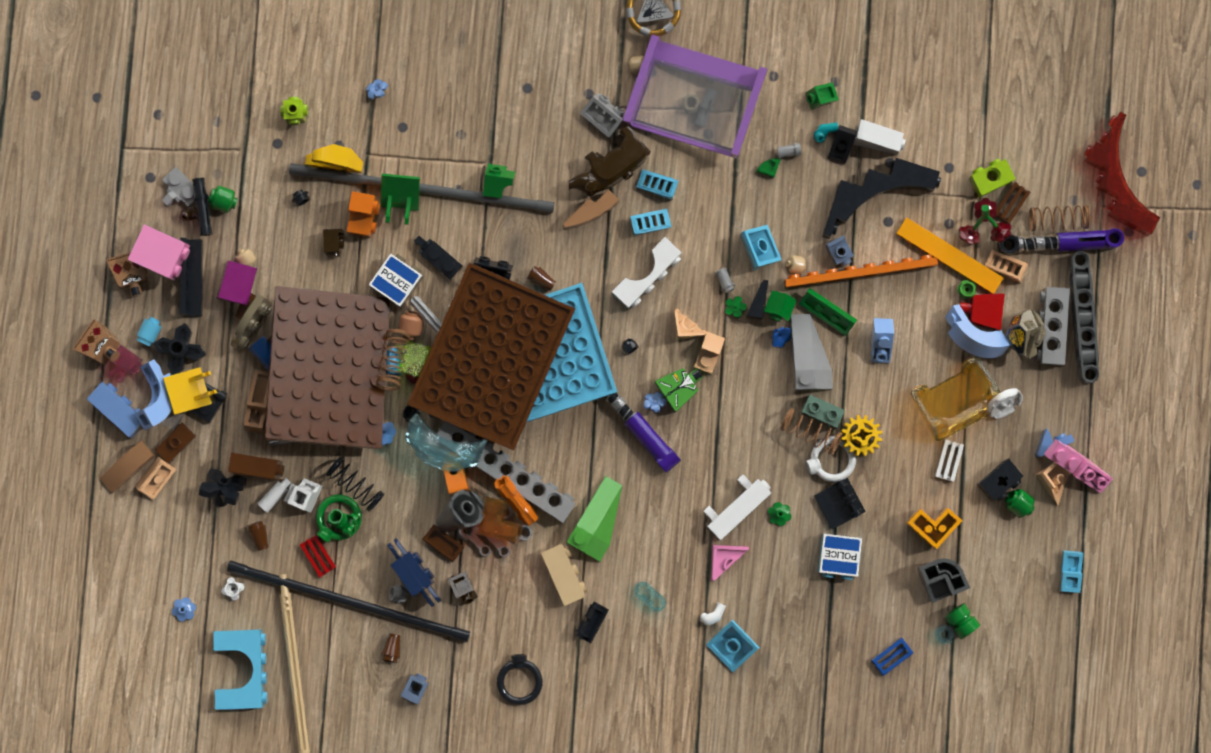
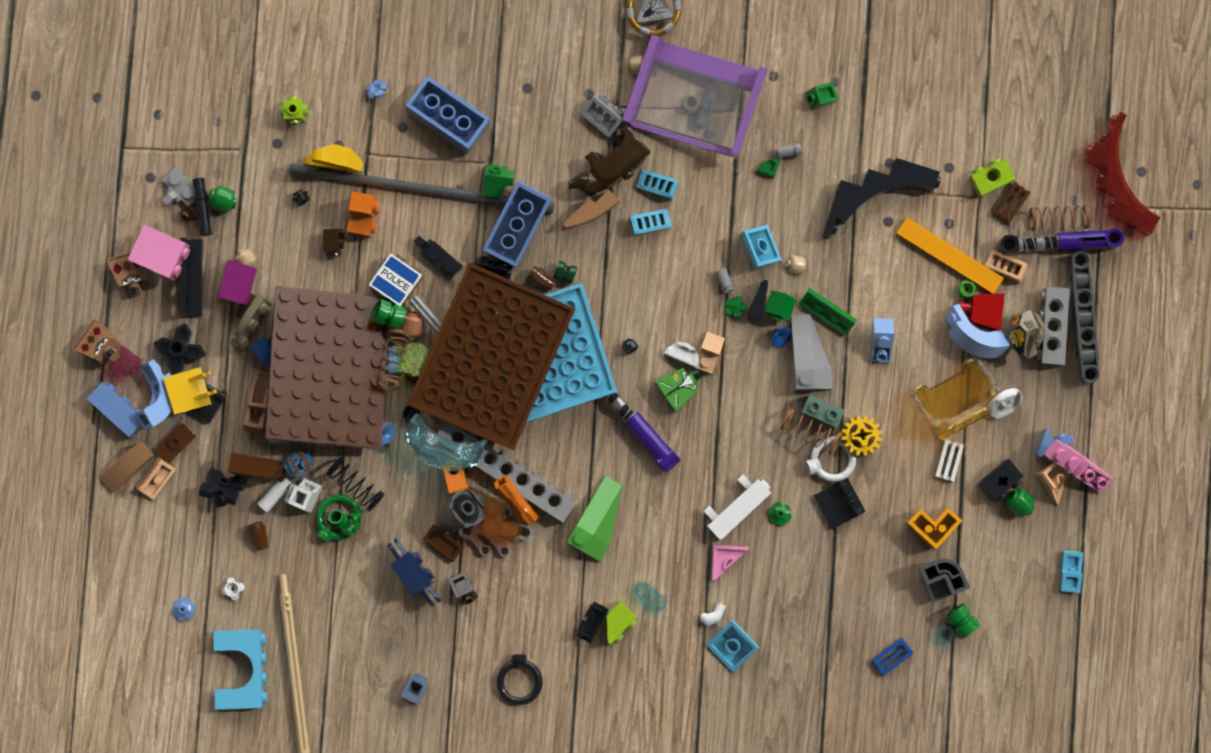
(149, 331): medium azure brick -> none
(298, 464): none -> head
(312, 561): red tile -> none
(387, 314): none -> green wheel
(391, 650): reddish brown cone -> none
(398, 594): light grey plate -> none
(400, 192): green plate -> none
(447, 115): none -> medium blue brick
(453, 632): black piece -> none
(517, 223): none -> medium blue brick
(561, 270): none -> dark green wheel
(564, 574): tan brick -> none
(618, 620): none -> lime slope
(654, 401): medium blue plant -> none
(664, 256): white arch -> none
(684, 353): none -> white plate
(686, 328): light nougat slope -> none
(823, 130): teal arm -> none
(832, 248): sand blue brick -> none
(839, 556): piece -> none
(842, 144): black slope -> none
(851, 272): orange plate -> none
(879, 137): white slope -> none
(985, 212): dark red plant -> none

